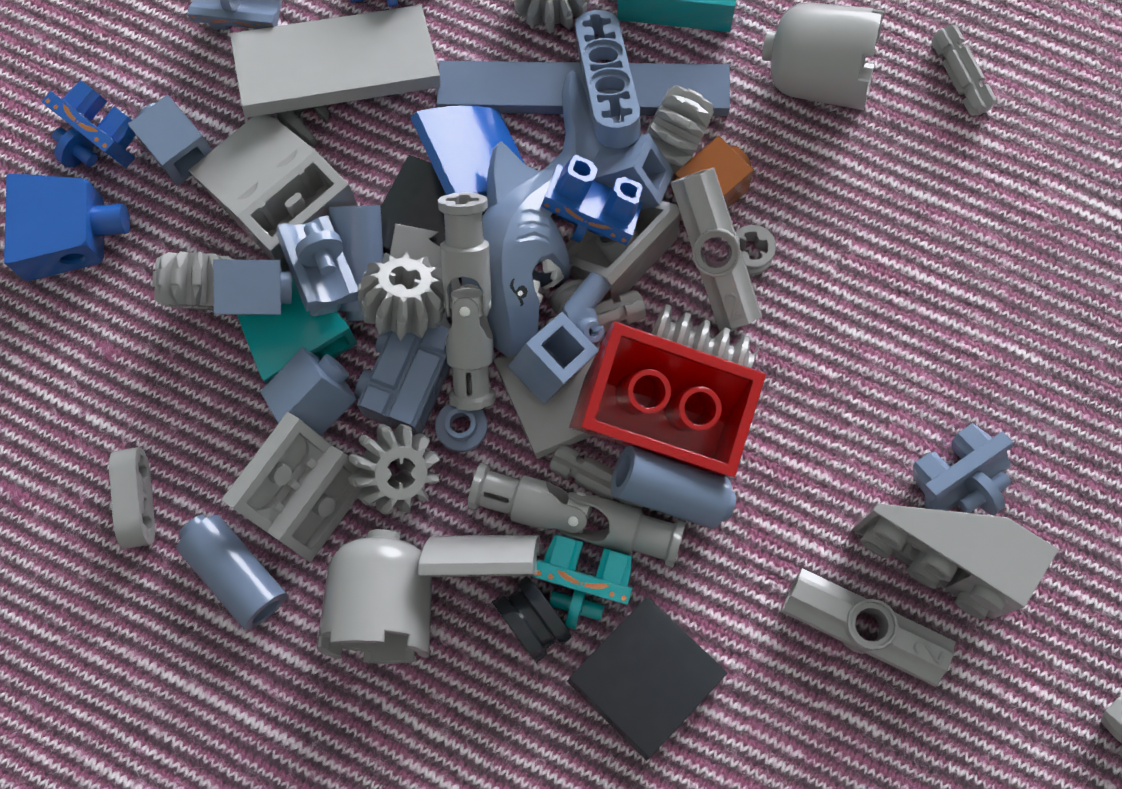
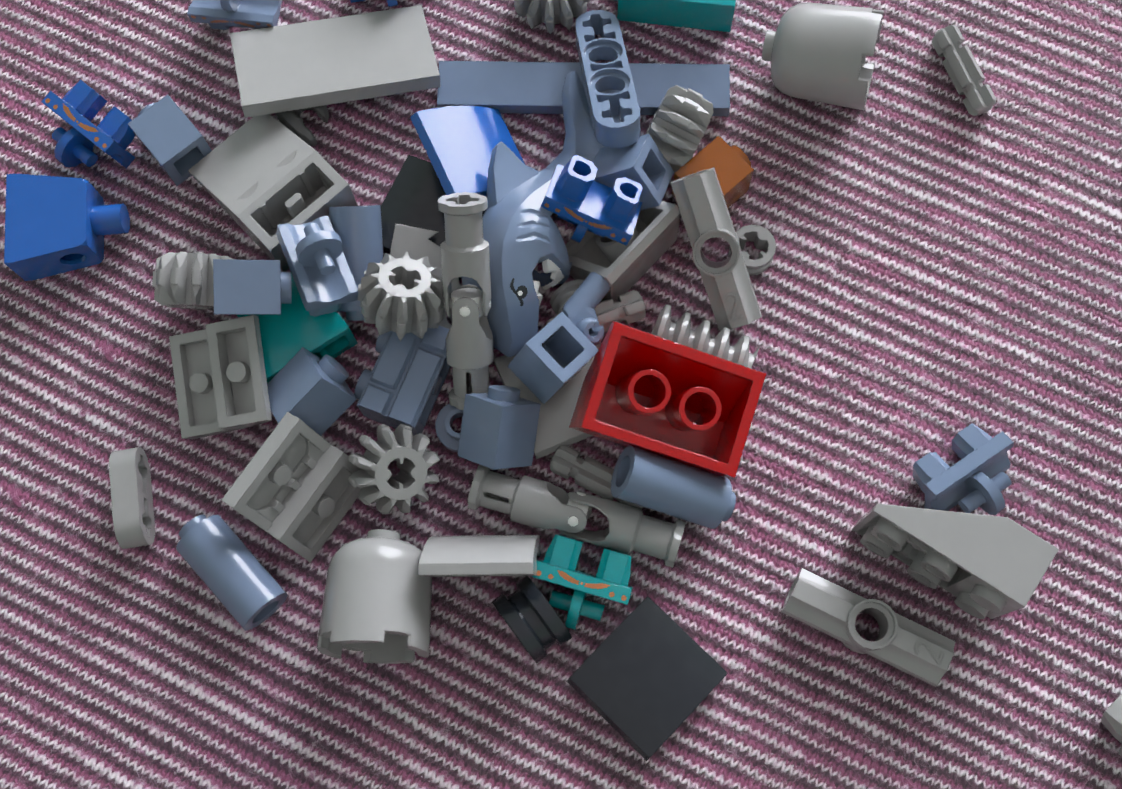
(220, 378): none -> light grey slope
(499, 428): none -> sand blue brick

